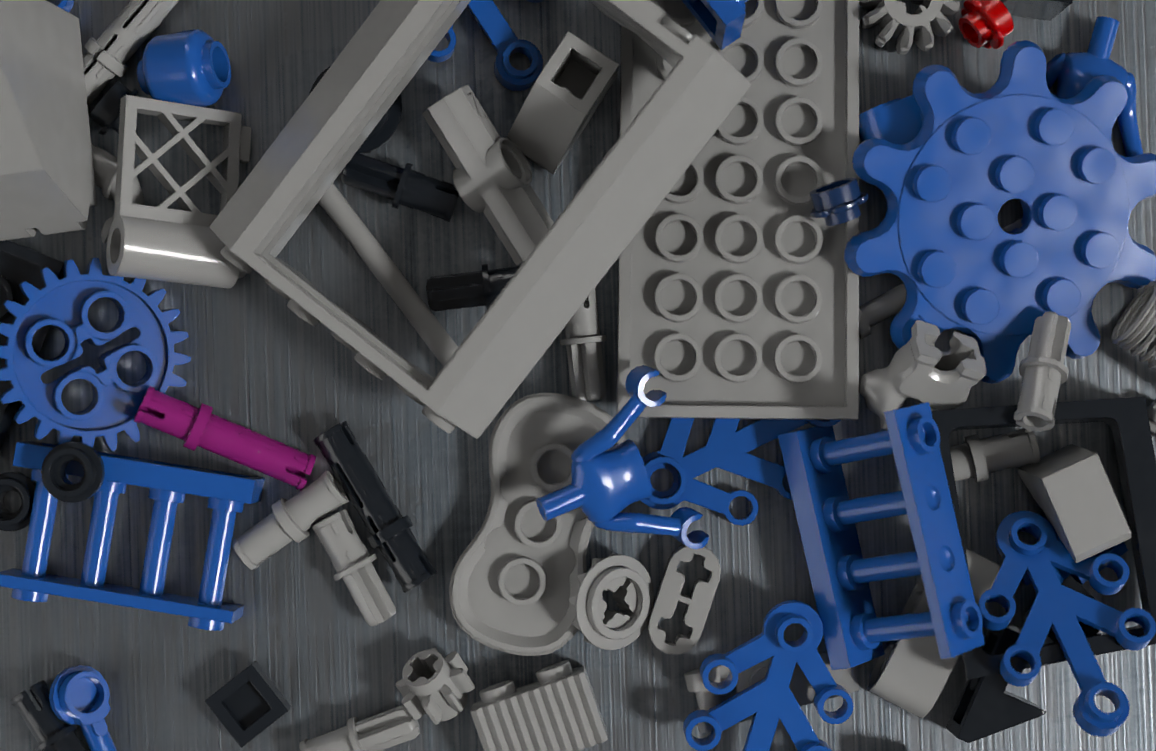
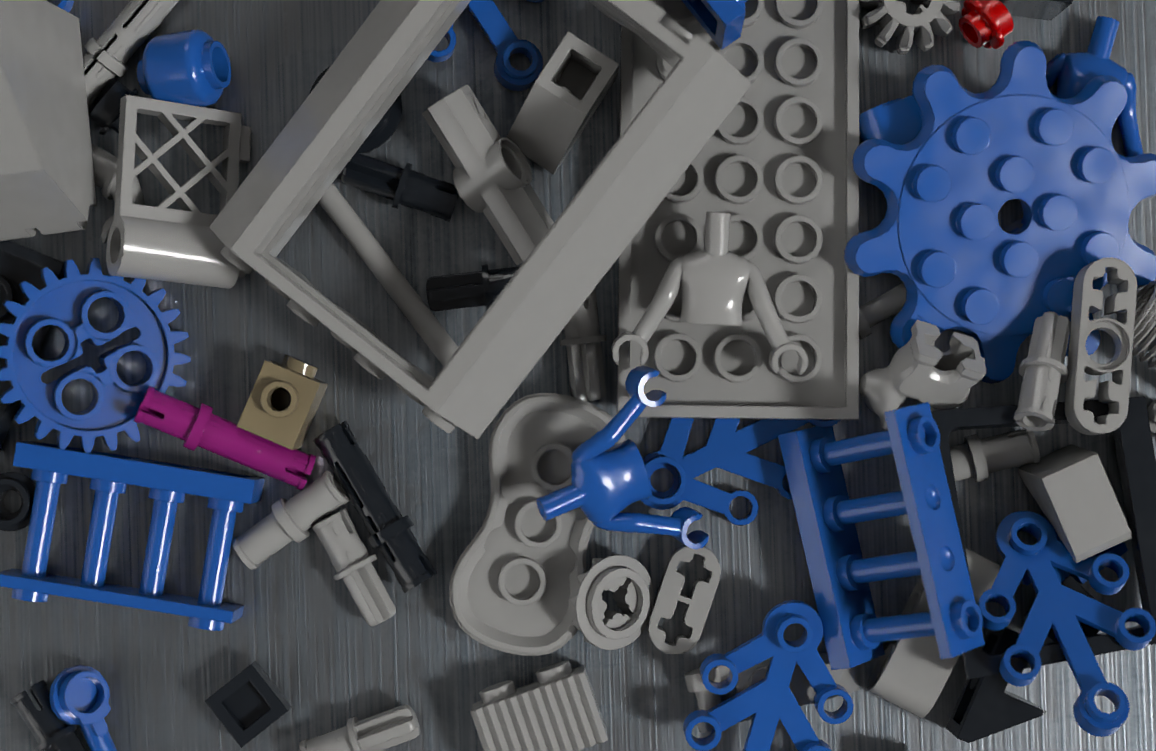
(55, 477): black plate -> none
(283, 402): none -> dark tan brick
(435, 685): light grey gear -> none
(713, 294): none -> light grey piece
(838, 201): dark blue plate -> none
(1087, 301): none -> light grey beam

